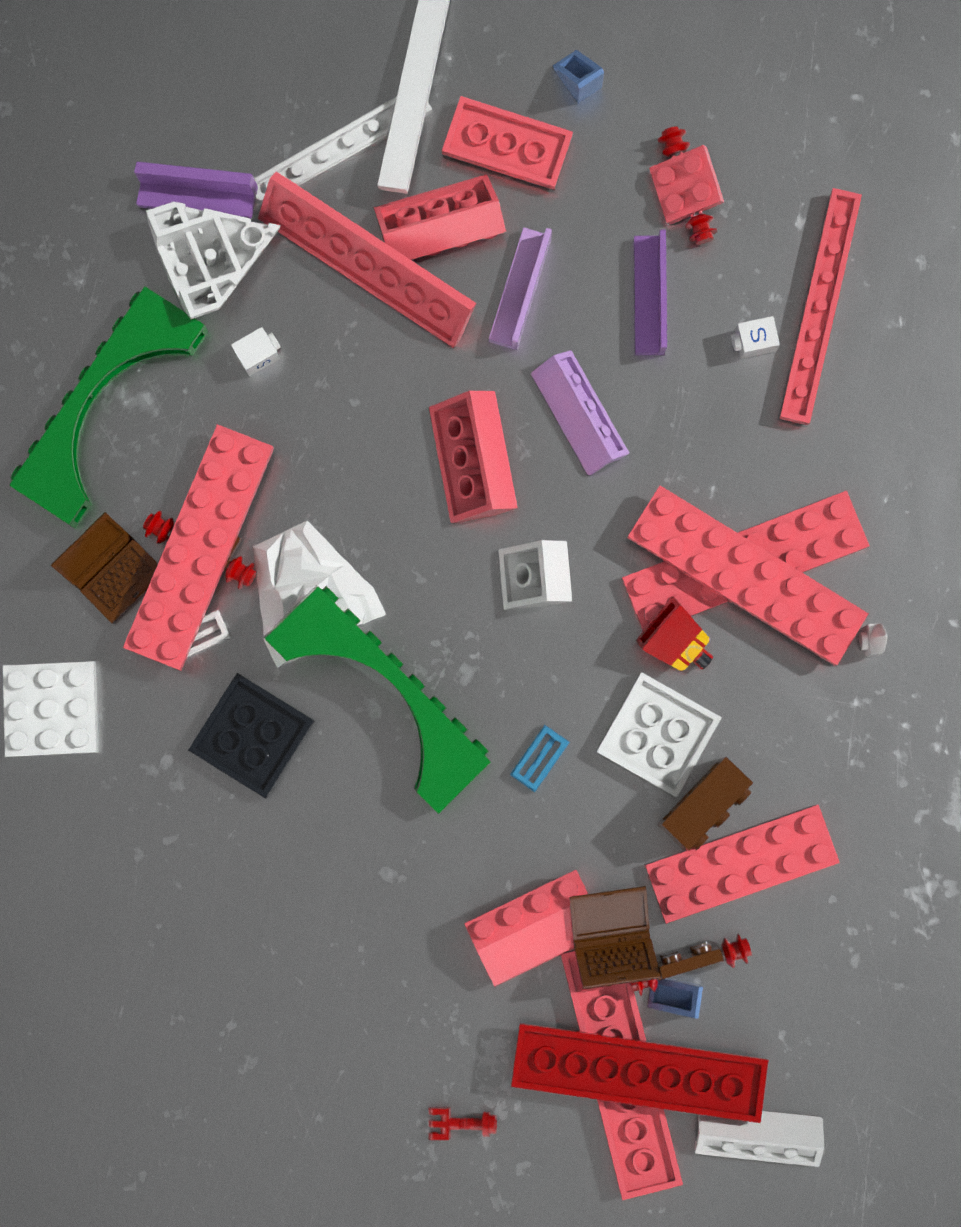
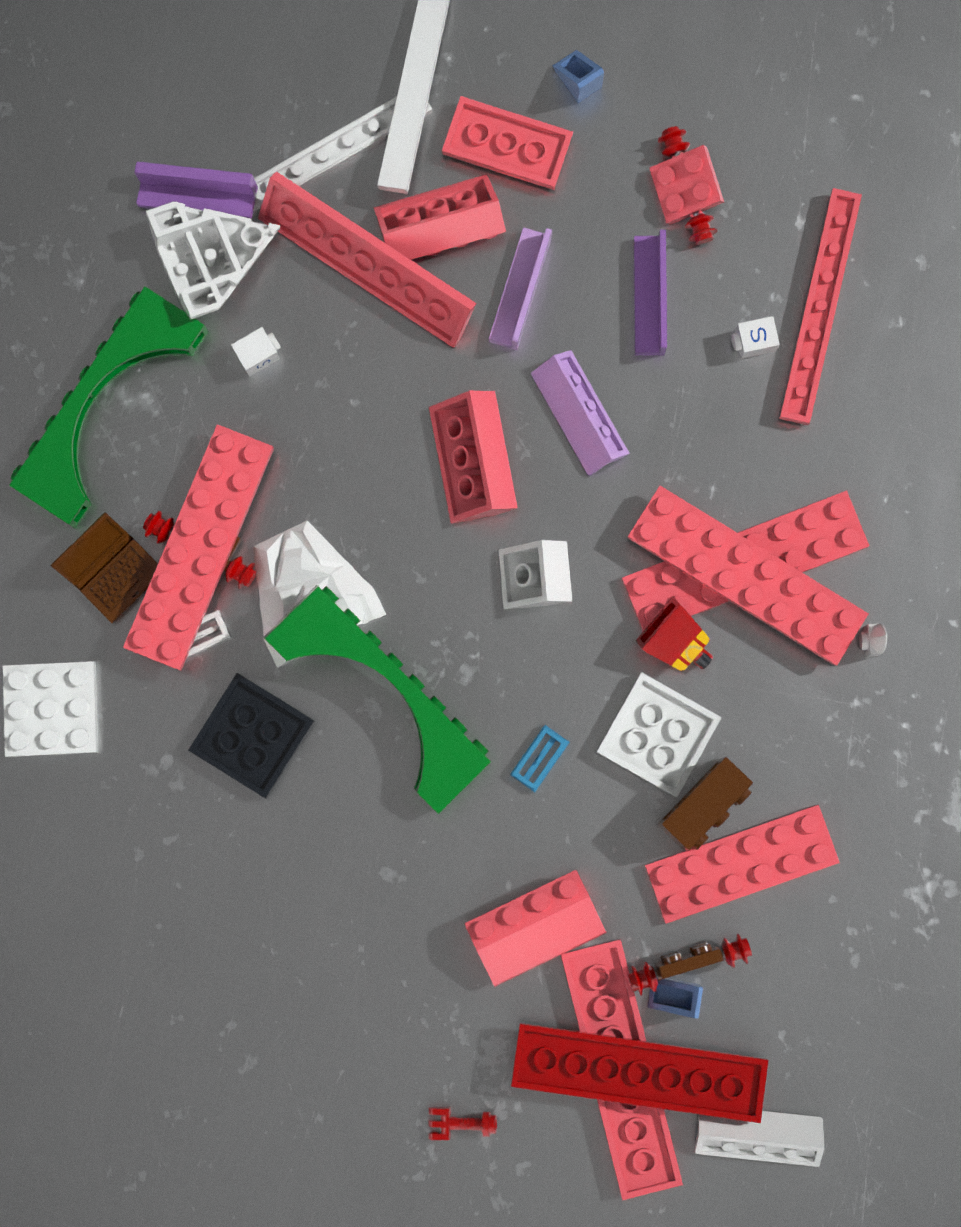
(613, 938): reddish brown piece -> none

